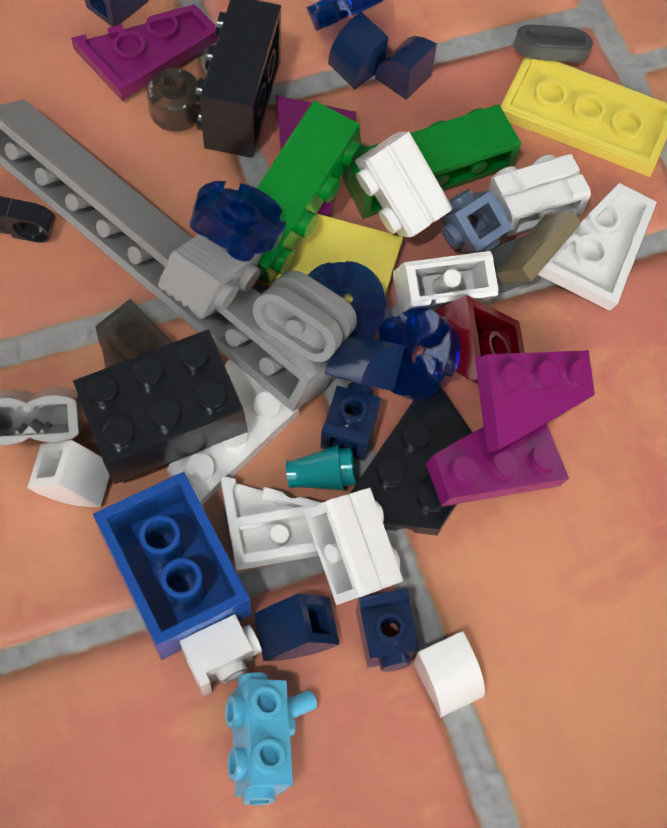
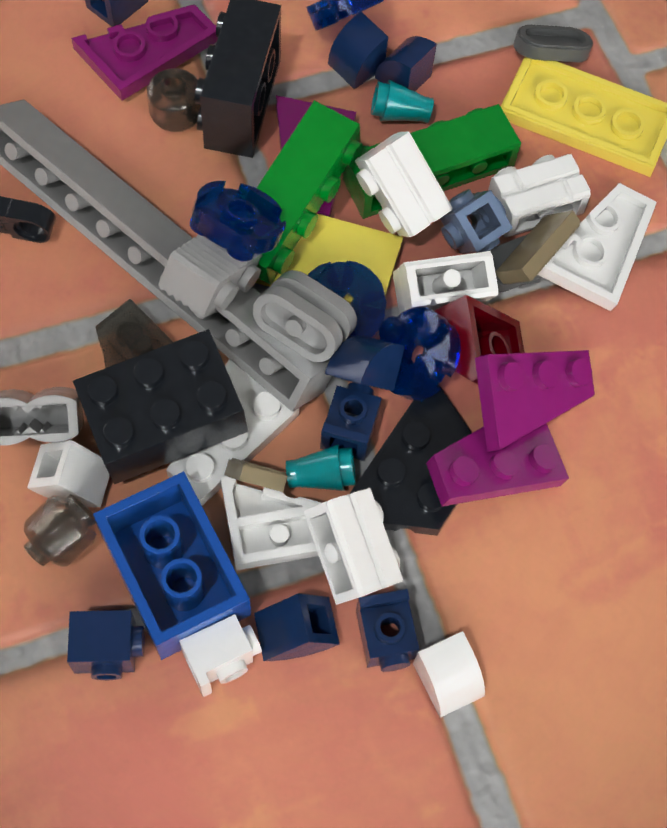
(59, 531): none -> clear smoke head
(104, 643): none -> dark blue brick
(256, 474): none -> dark tan tile
(261, 736): medium azure brick -> none
(399, 103): none -> teal cone

